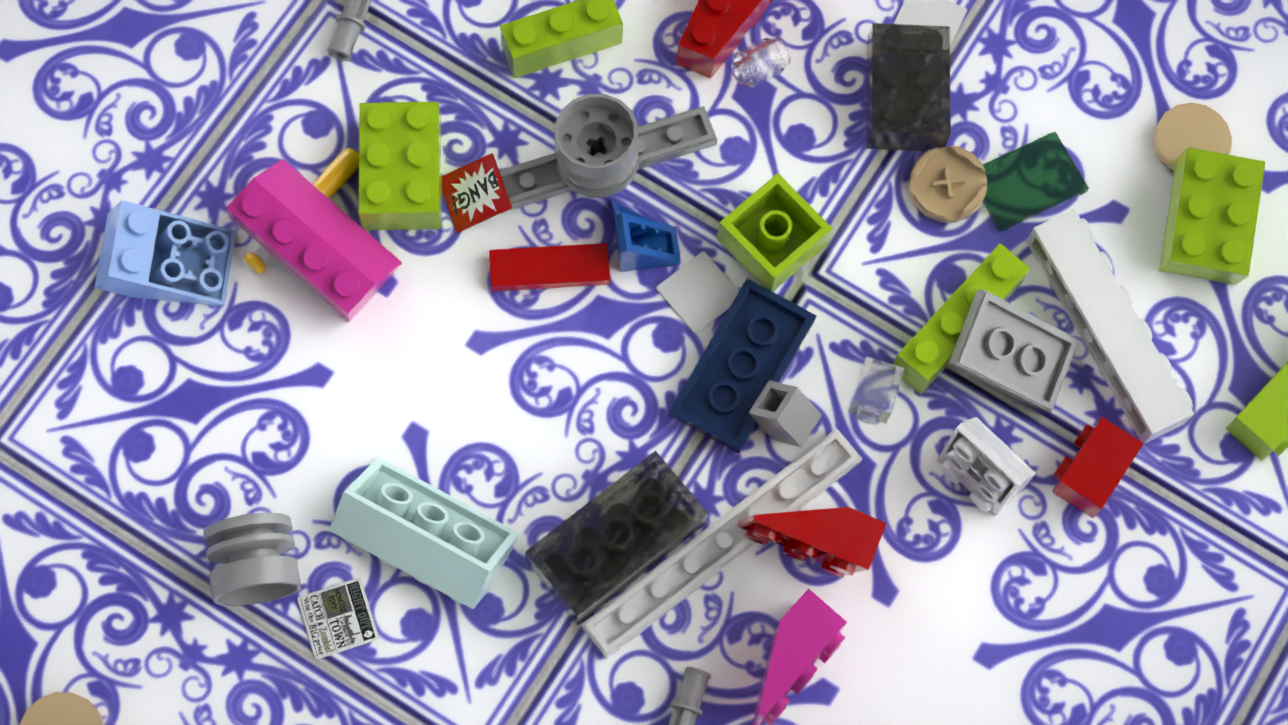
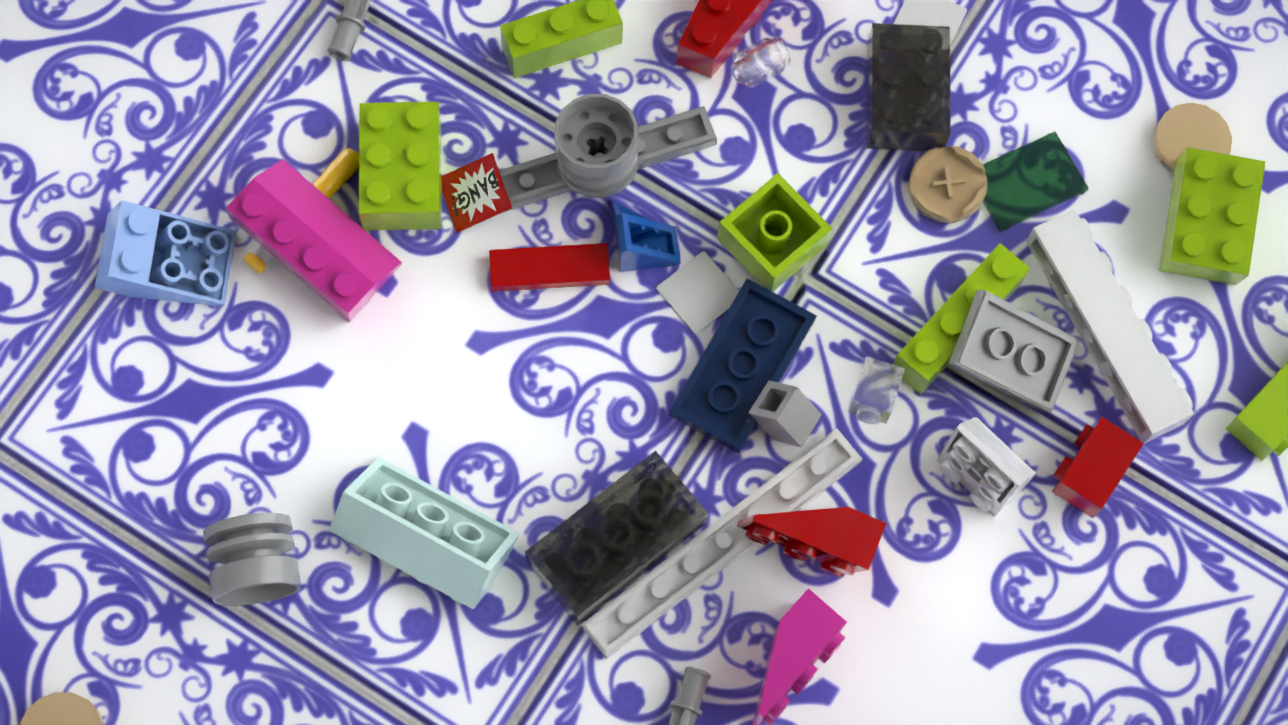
(338, 618): sticker -> none

